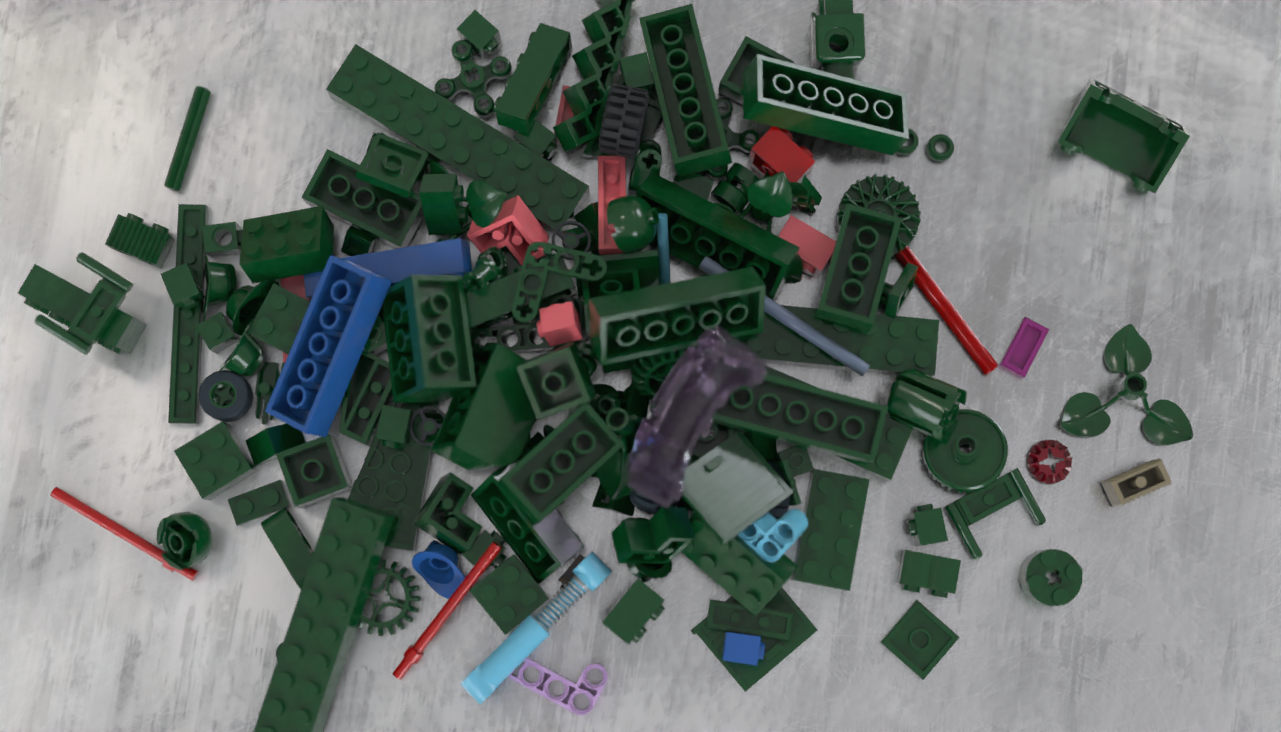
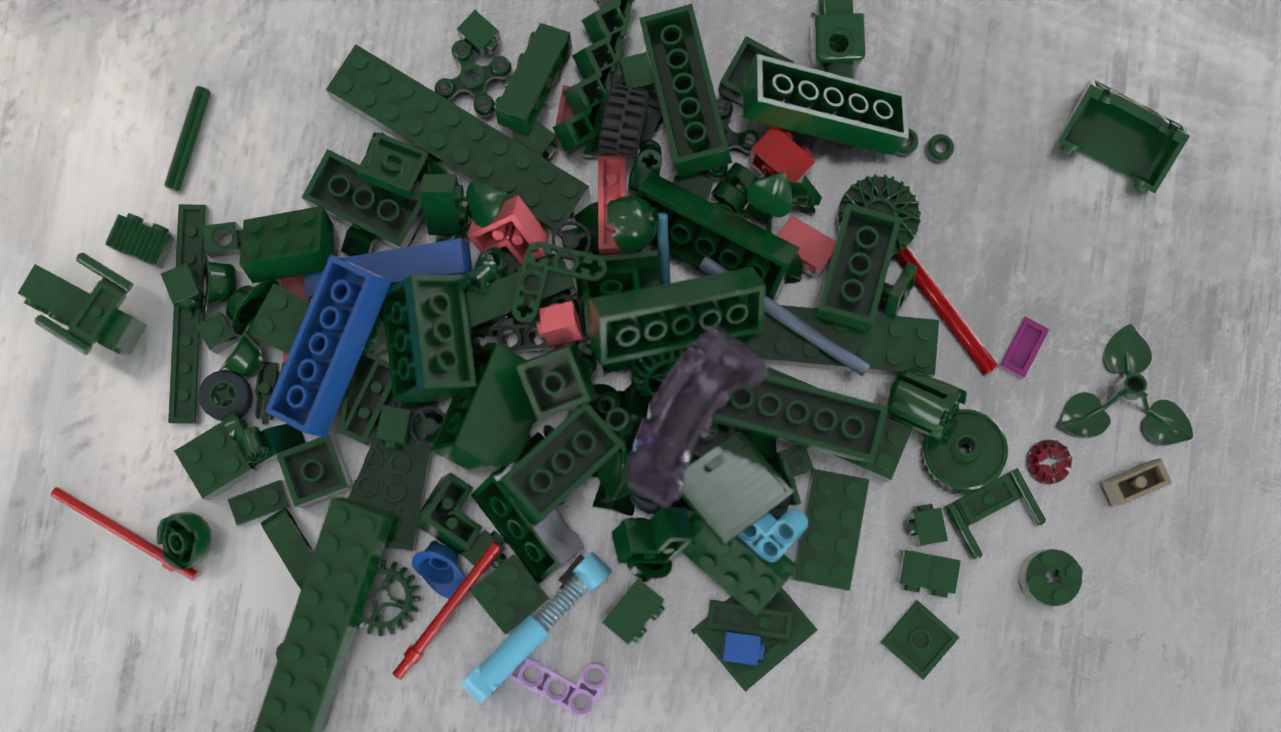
(246, 436): none -> dark green connector

